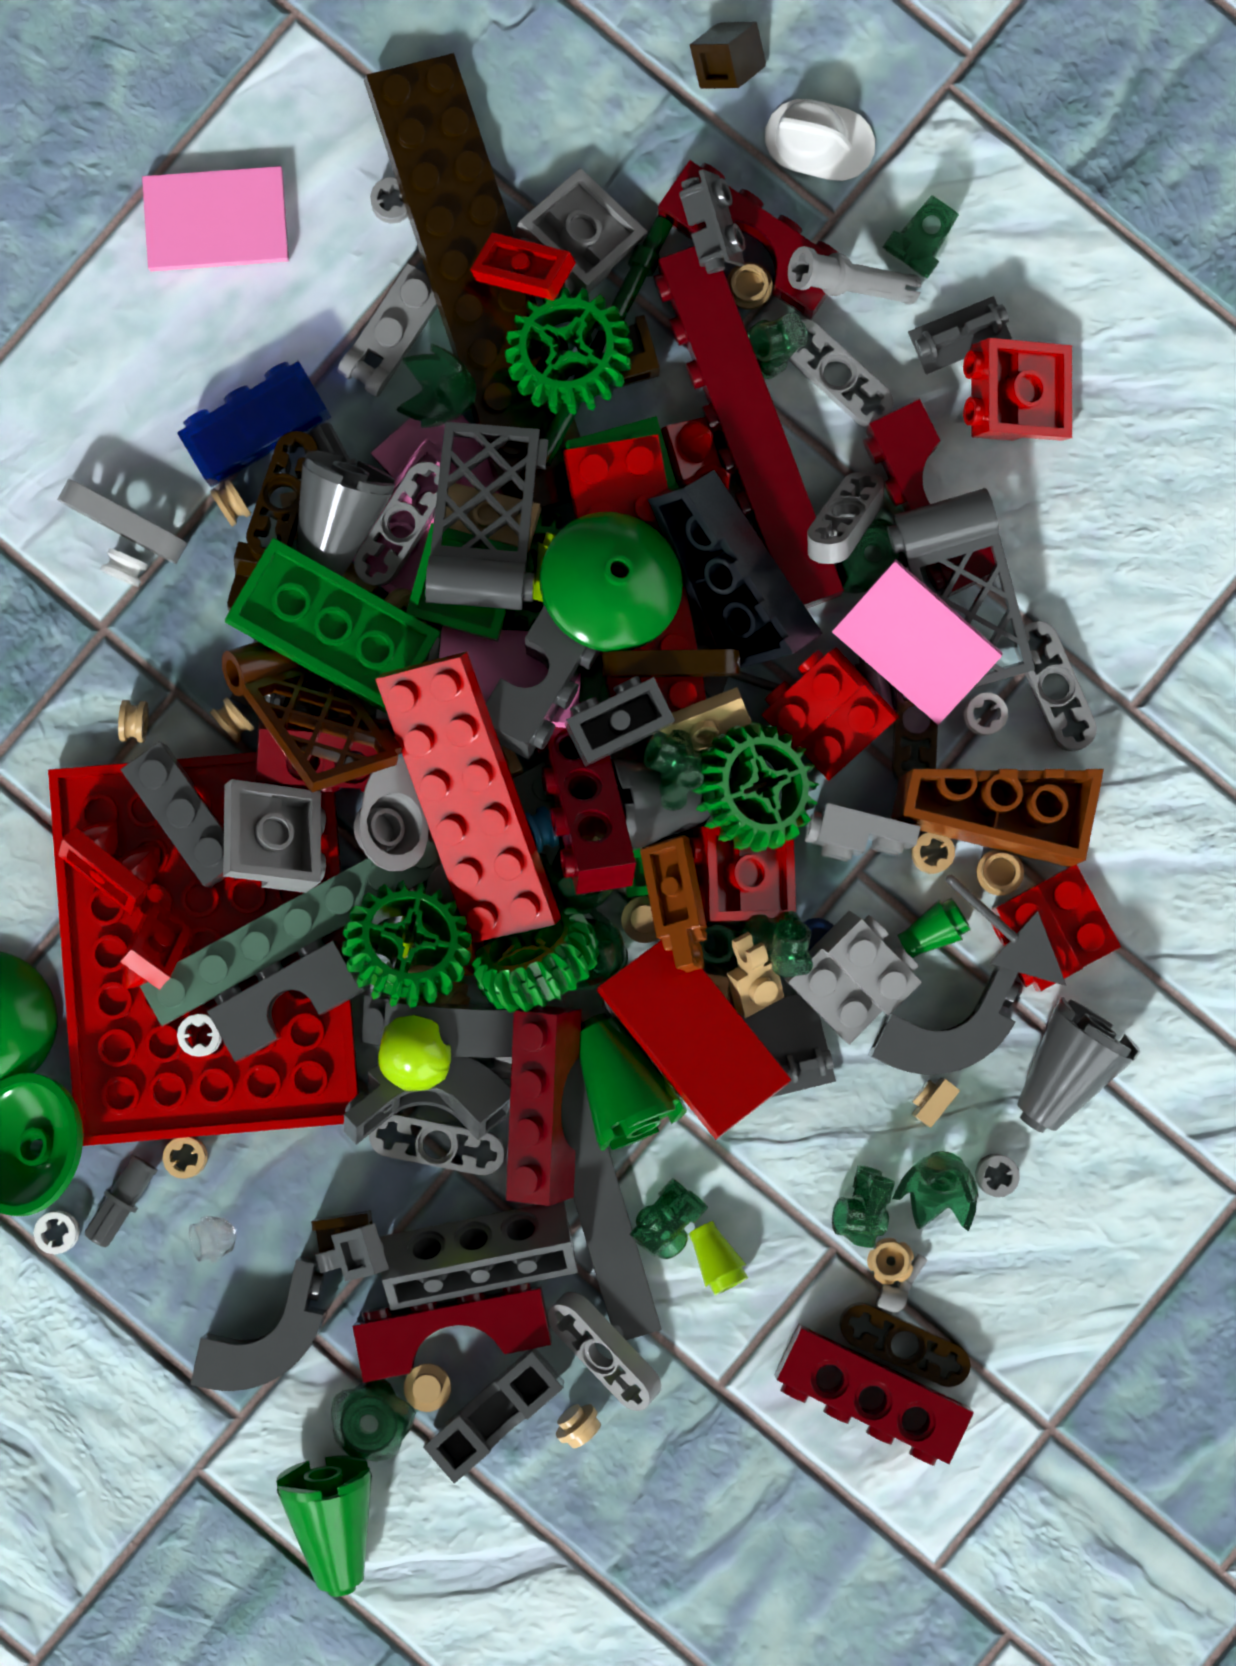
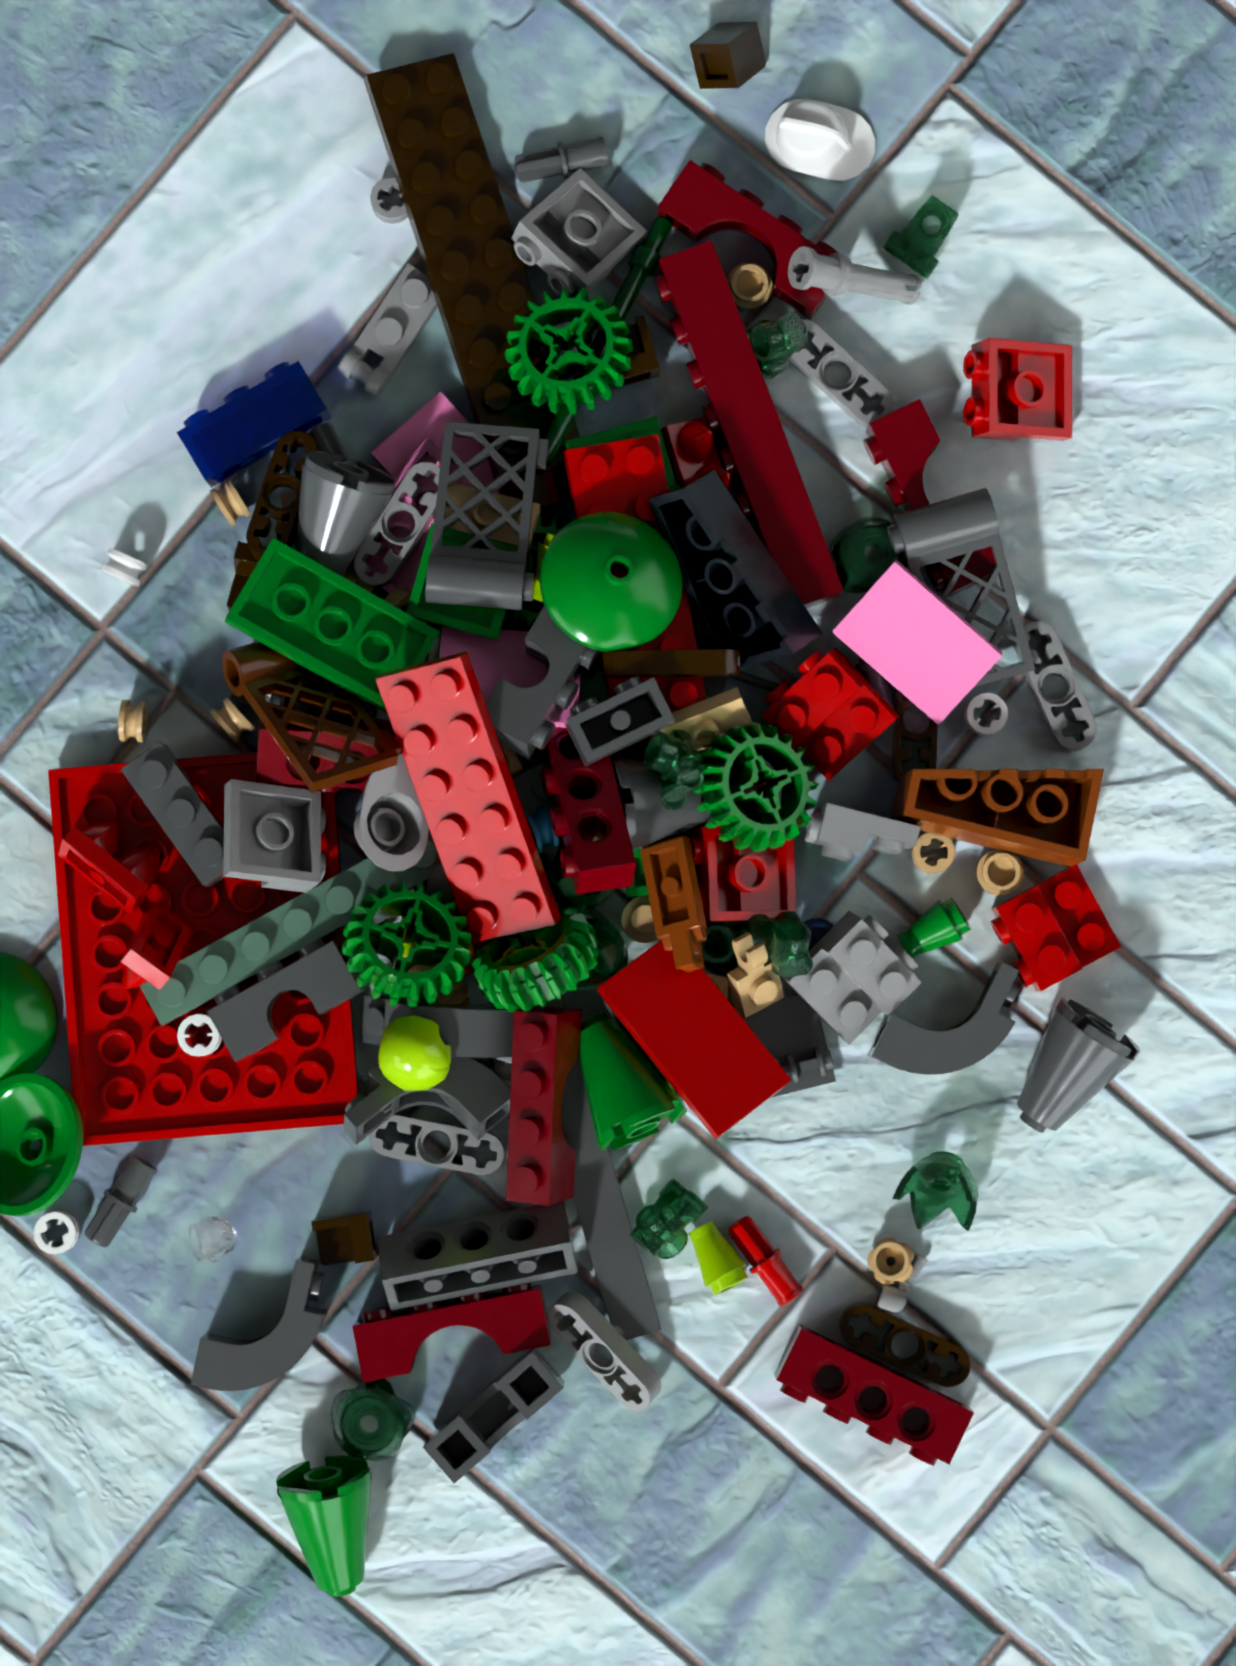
(122, 521): light grey beam -> none
(191, 1169): tan bush -> none
(215, 218): bright pink tile -> none
(356, 1252): dark grey plate -> none
(427, 1387): tan plate -> none
(446, 388): clear green piece -> none
(523, 266): red plate -> none
(561, 160): none -> dark grey axle
(577, 1425): tan plate -> none
(710, 203): dark grey hinge -> none
(764, 1260): none -> red axle
(834, 537): light grey beam -> none
(865, 1213): clear green plate -> none
(933, 1100): tan plate -> none
(951, 336): dark grey hinge -> none
(994, 1161): light grey bush -> none
(1027, 950): dark grey piece -> none

